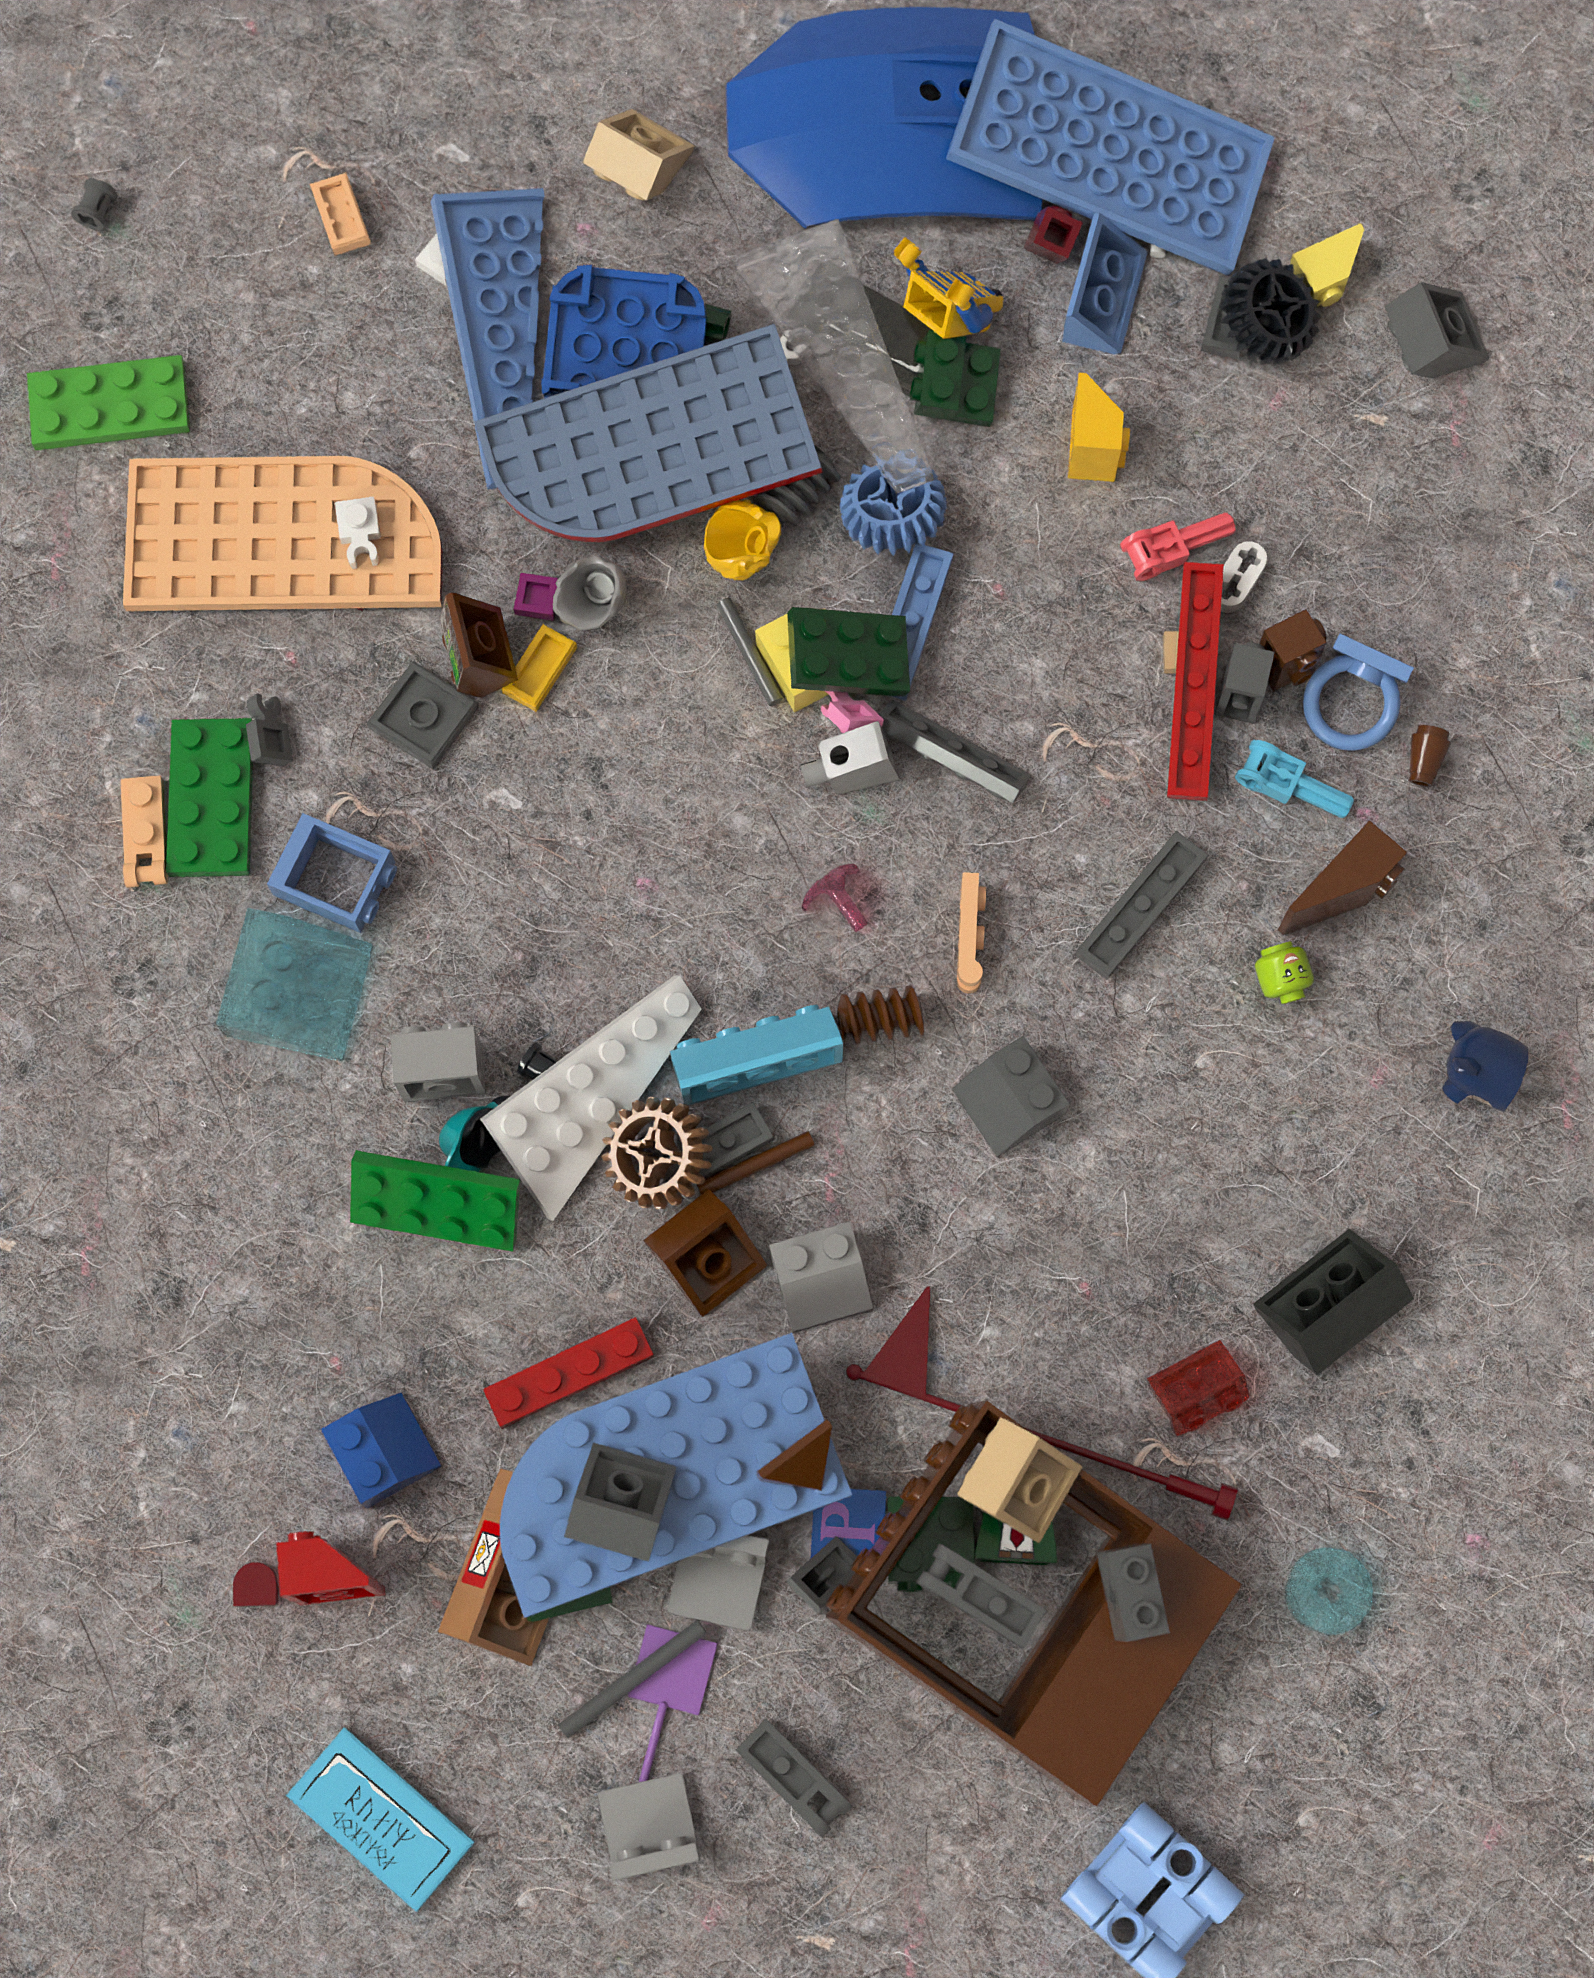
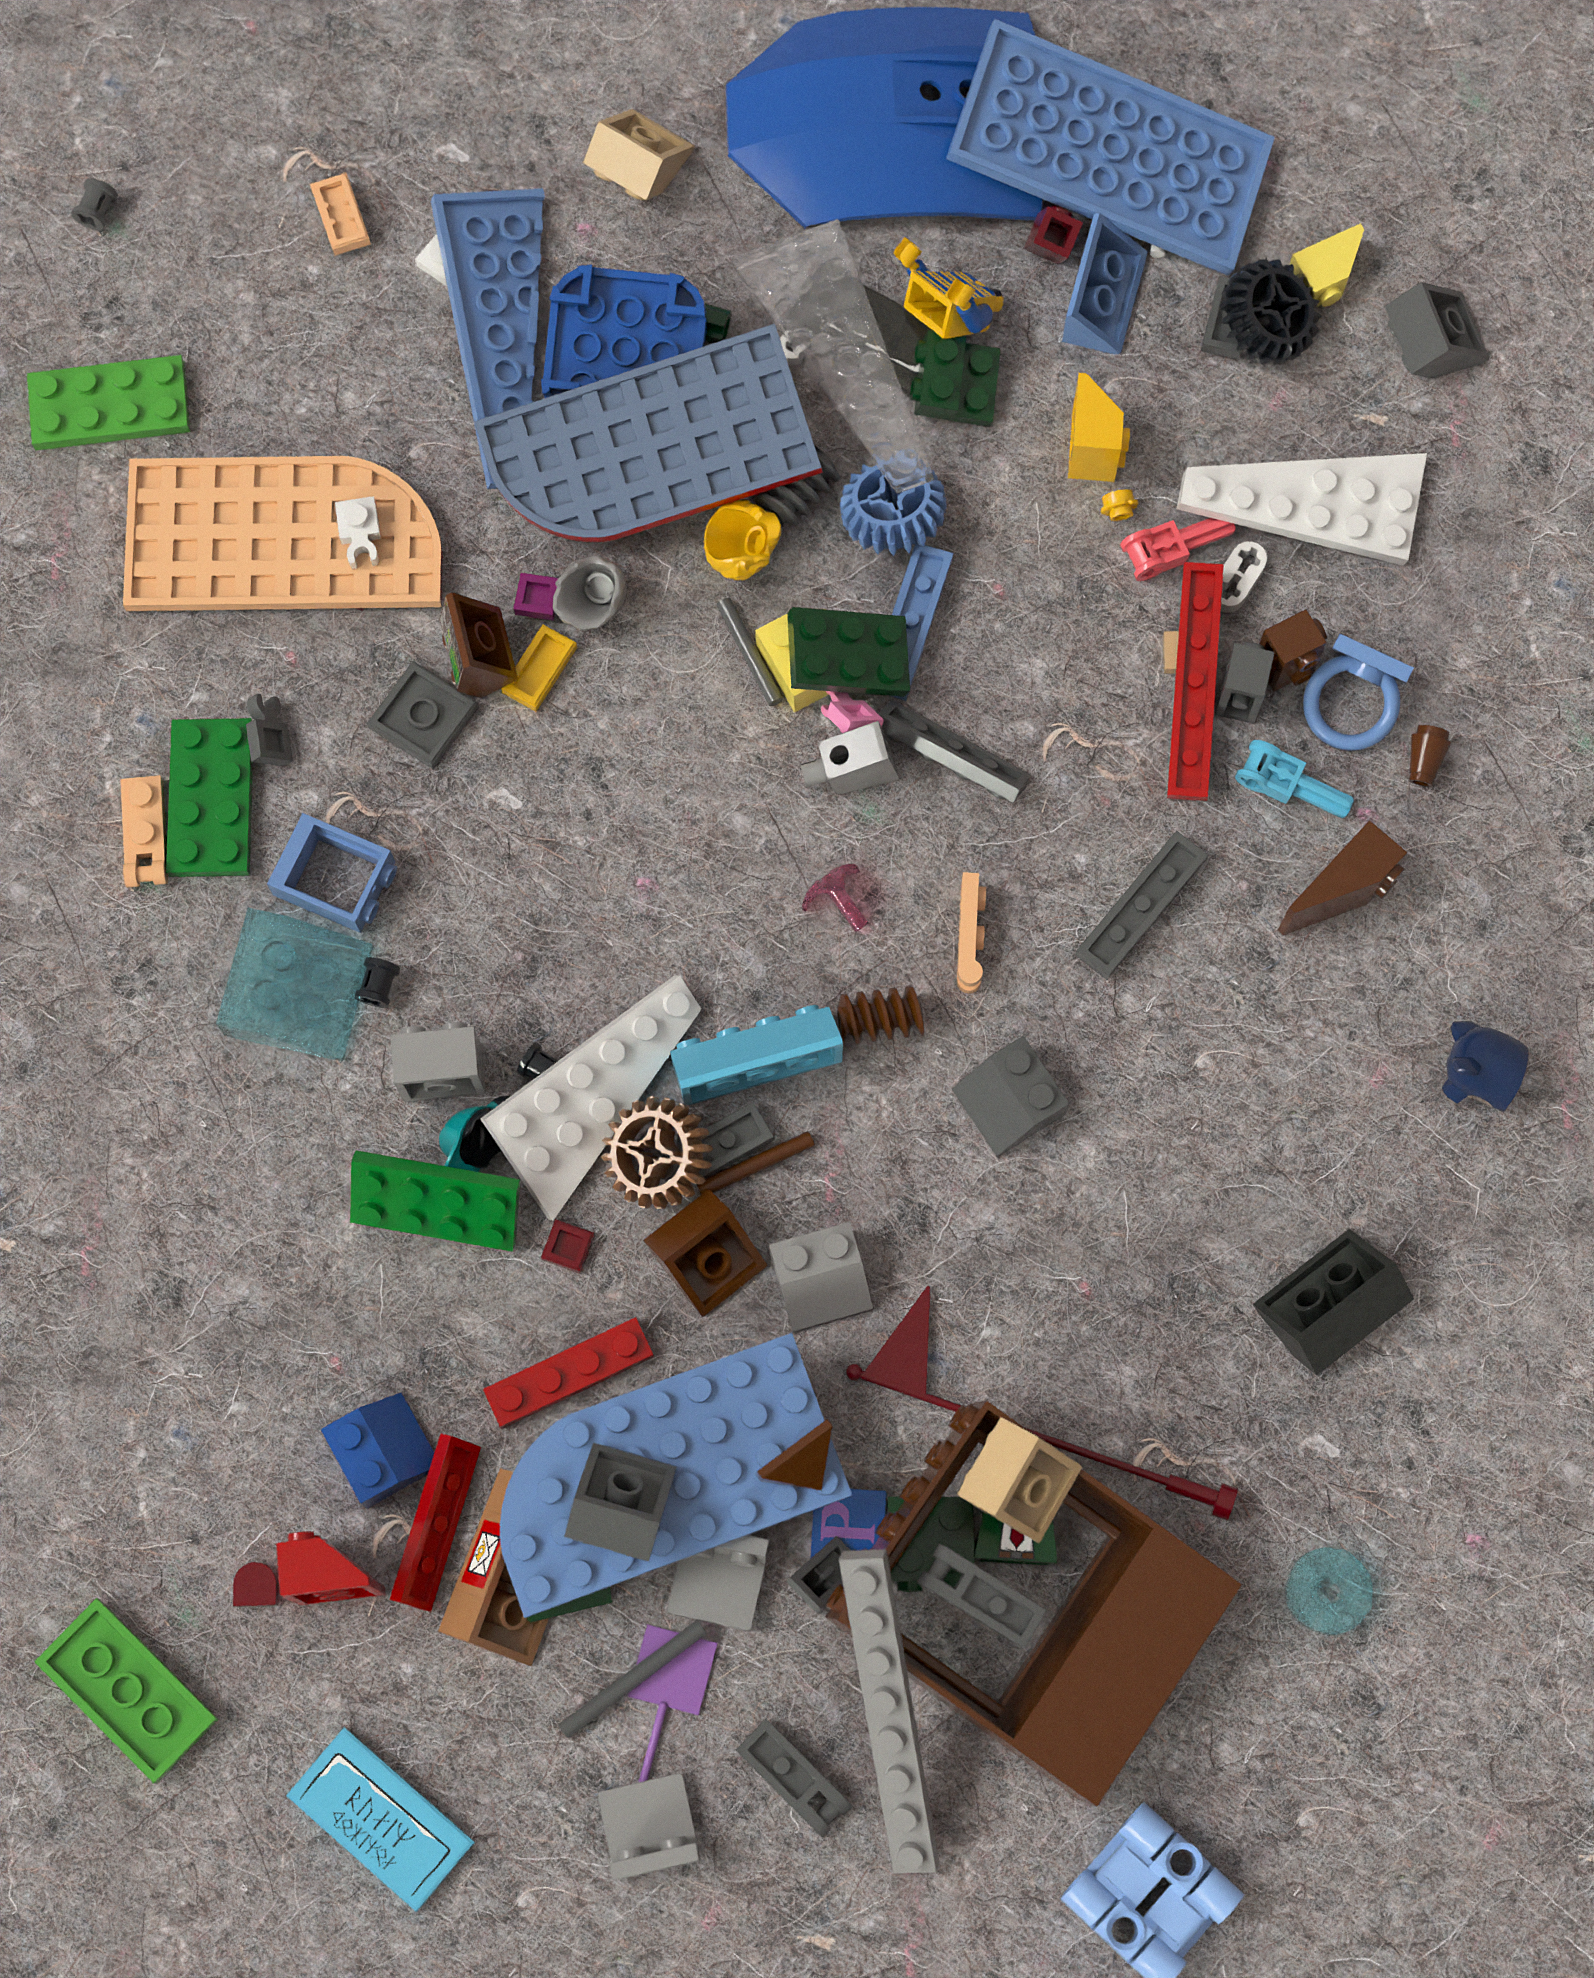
(126, 1690): none -> bright green plate
(377, 982): none -> black bush
(435, 1523): none -> red plate
(567, 1246): none -> dark red tile
(889, 1710): none -> light grey plate
(1119, 504): none -> yellow plate
(1133, 1592): dark grey brick -> none
(1199, 1388): clear red bracket -> none
(1284, 972): lime head -> none
(1335, 503): none -> white wing

